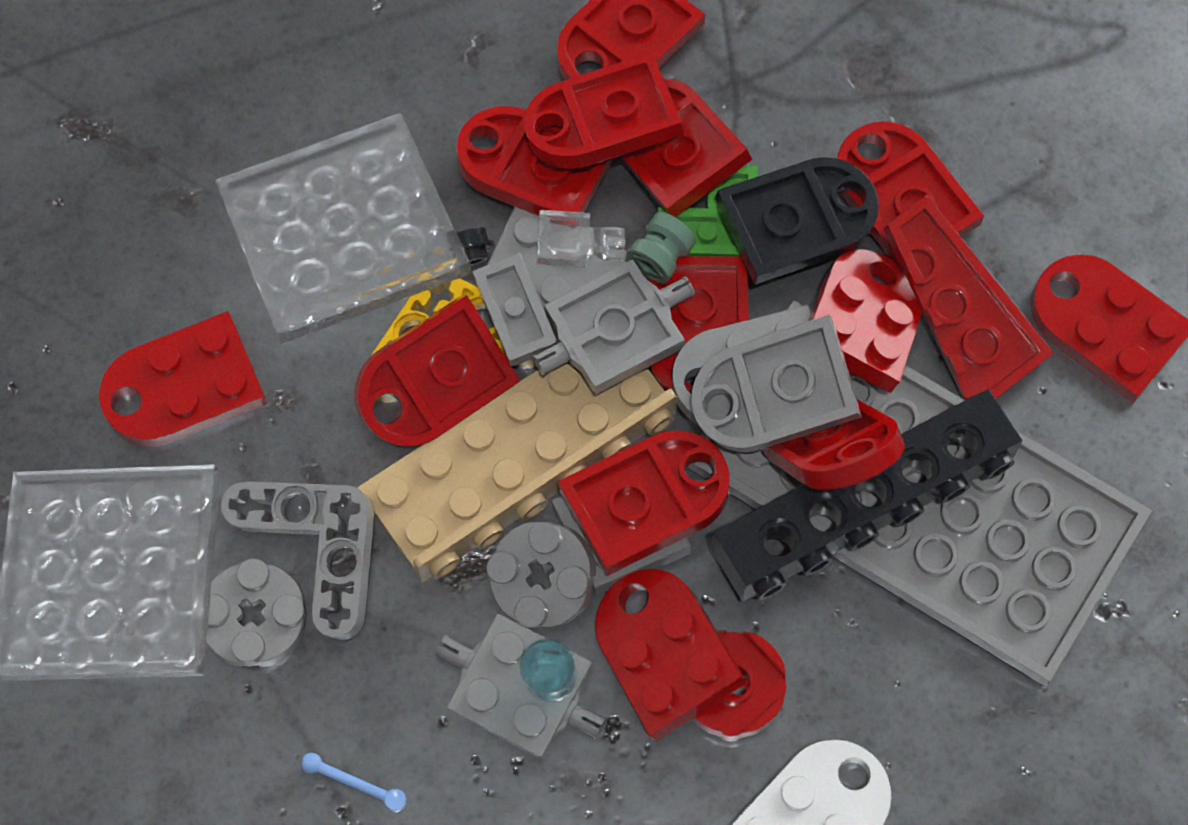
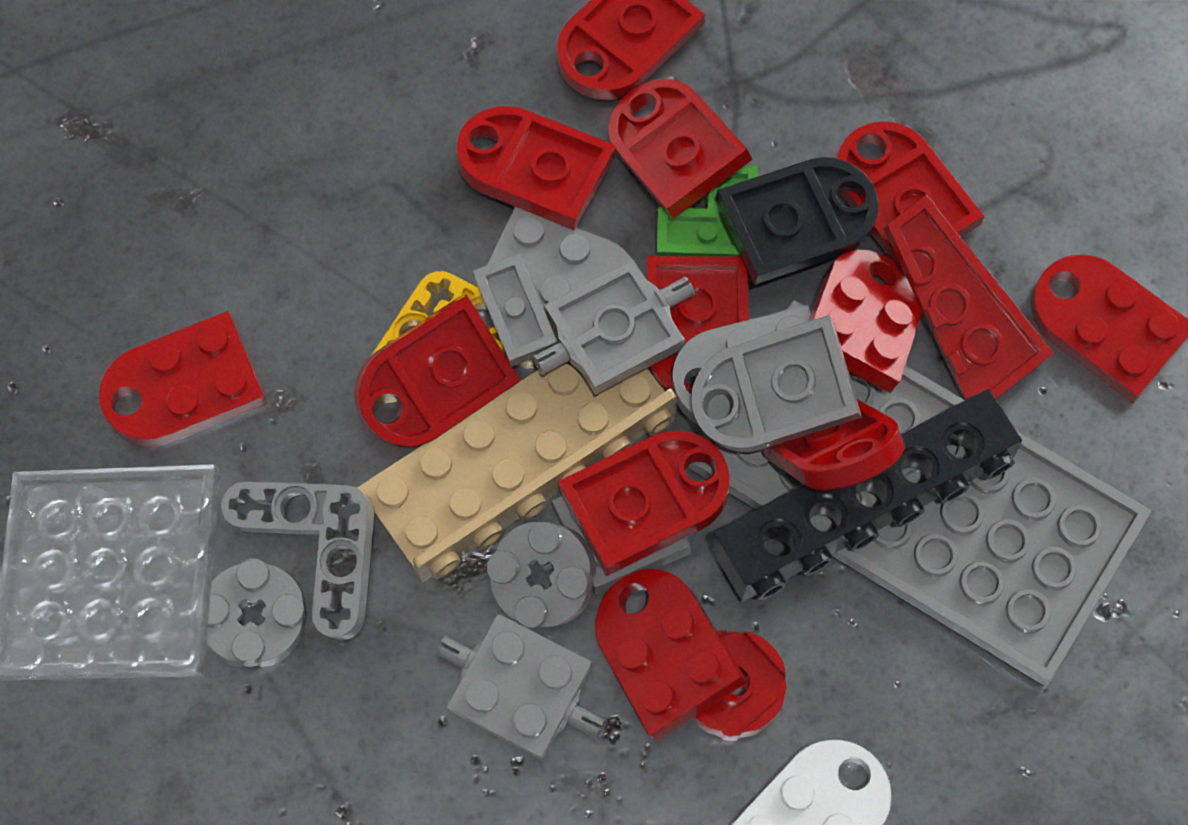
(342, 228): clear plate -> none
(394, 799): light blue hinge -> none
(475, 244): black plate -> none
(541, 663): clear light blue wheel -> none
(568, 239): clear plate -> none
(602, 114): red plate -> none
(661, 247): sand green wheel -> none

